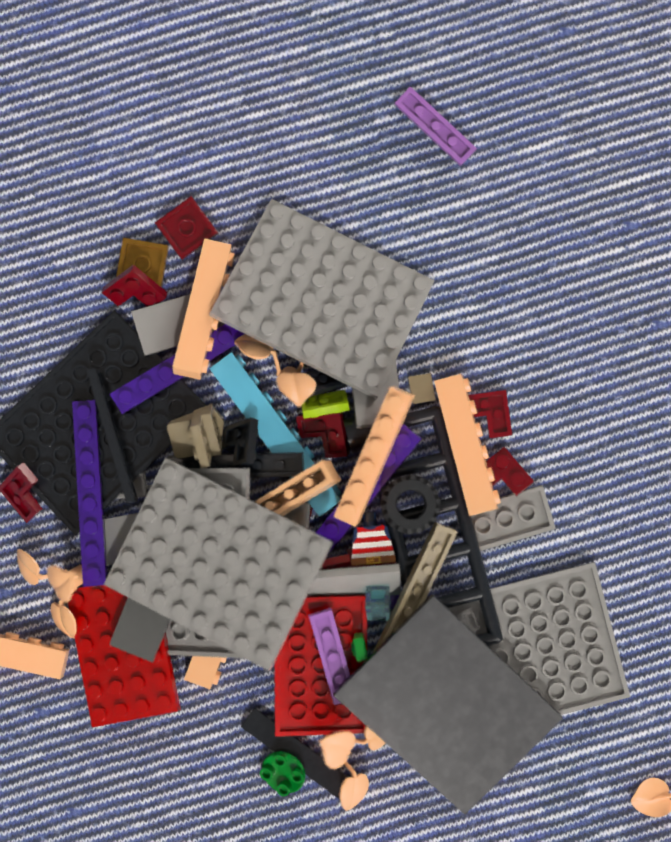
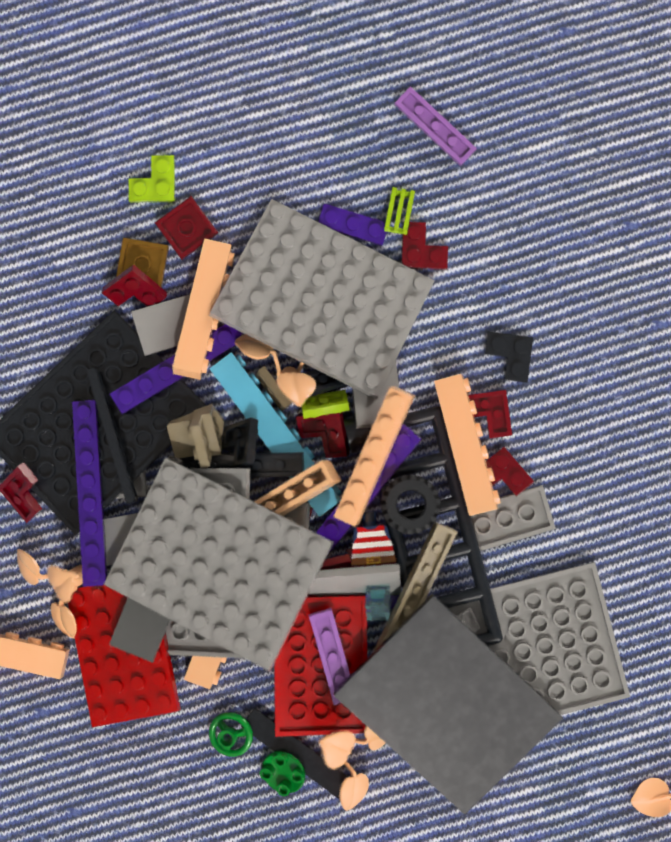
(160, 185): none -> lime plate
(223, 742): none -> green piece
(272, 389): none -> dark tan tile
(353, 224): none -> dark purple plate
(358, 647): green tile -> none
(402, 194): none -> lime tile
(421, 256): none -> dark red plate
(422, 388): dark tan panel -> none
(516, 350): none -> black plate

